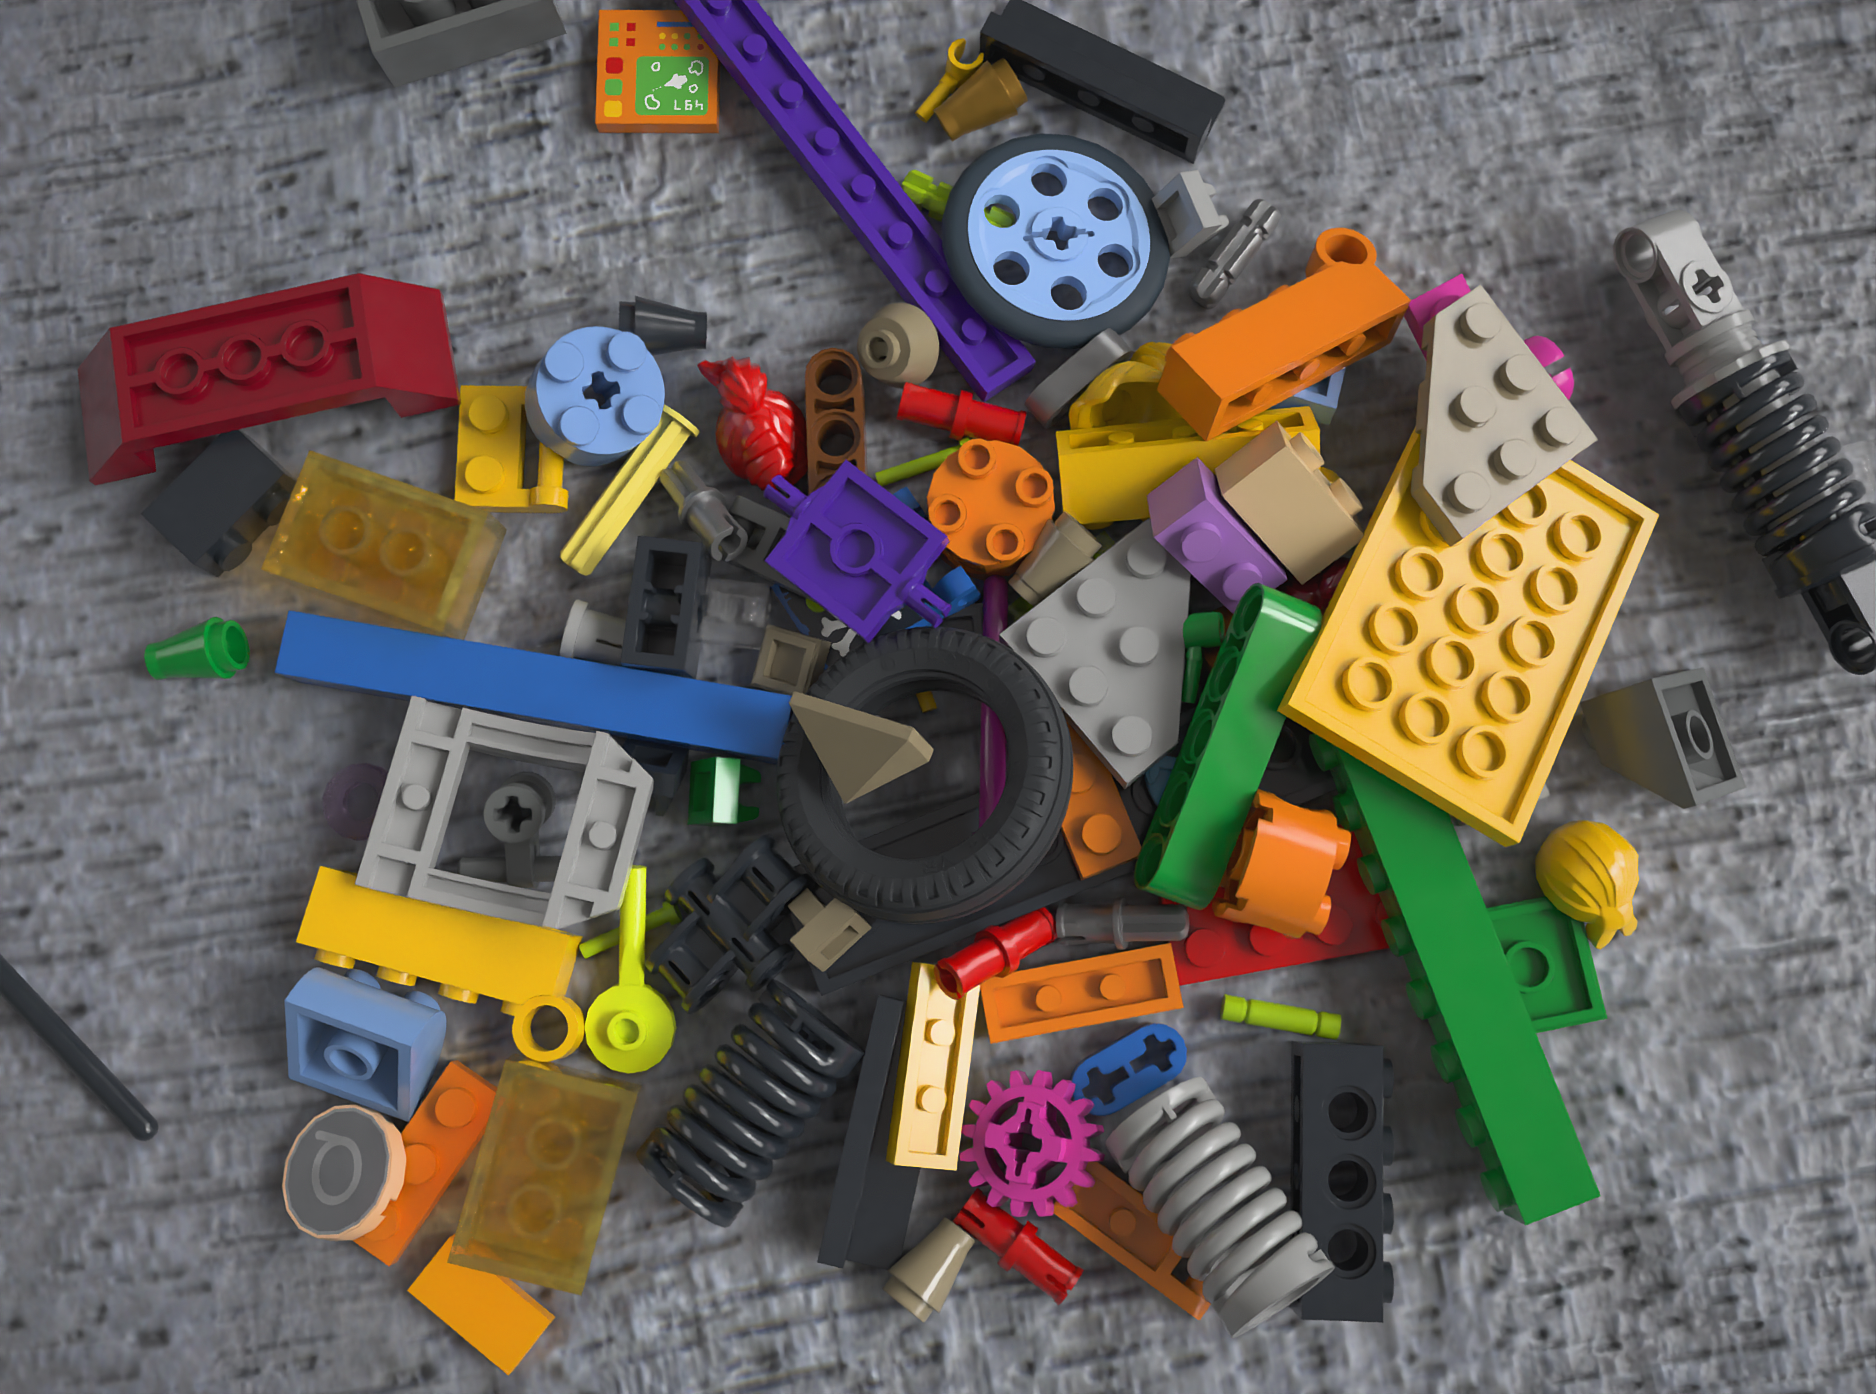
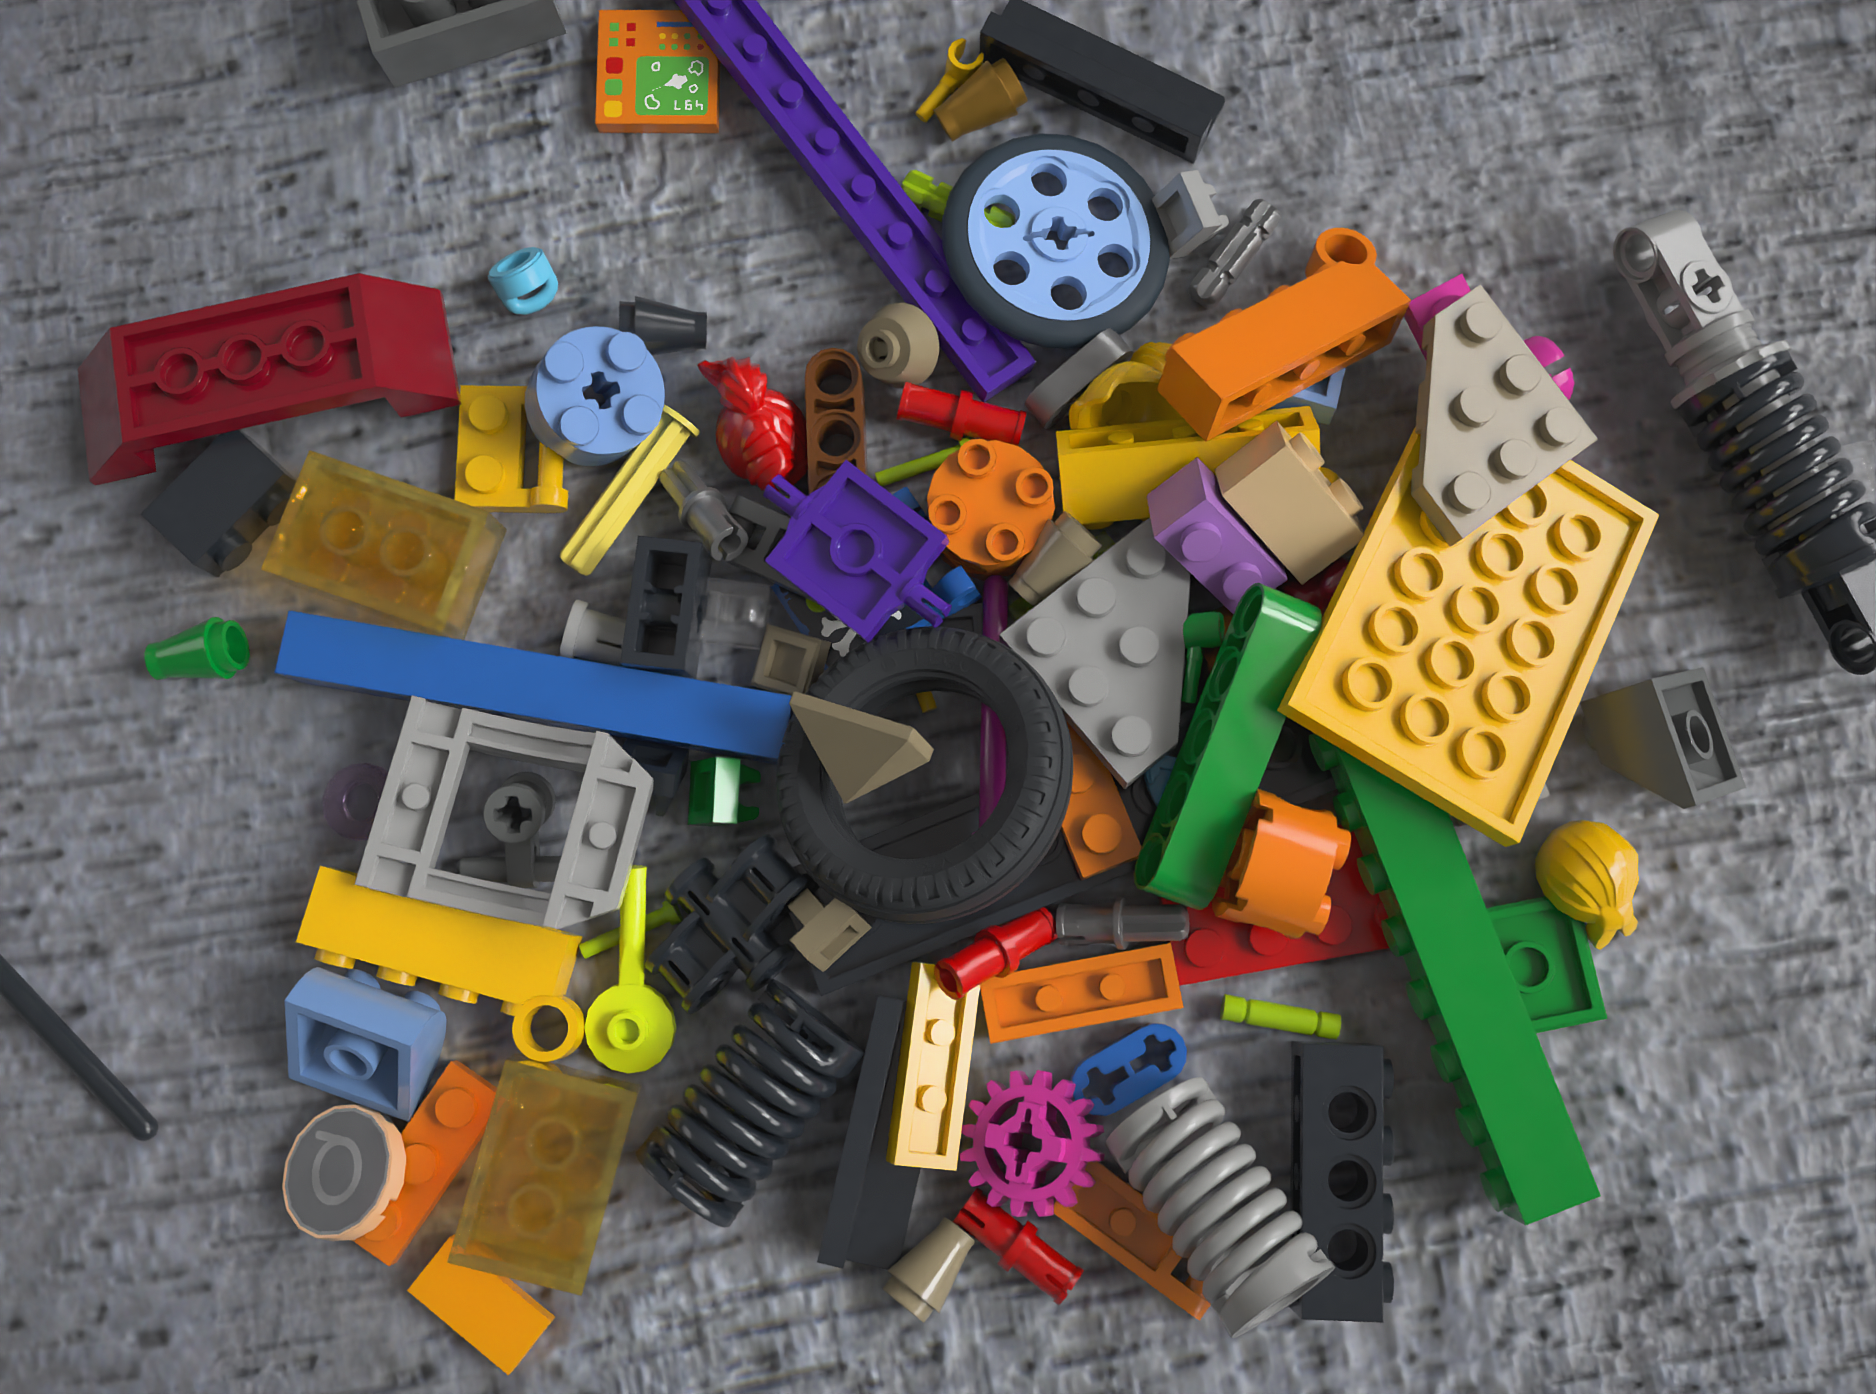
(521, 274): none -> medium azure tile

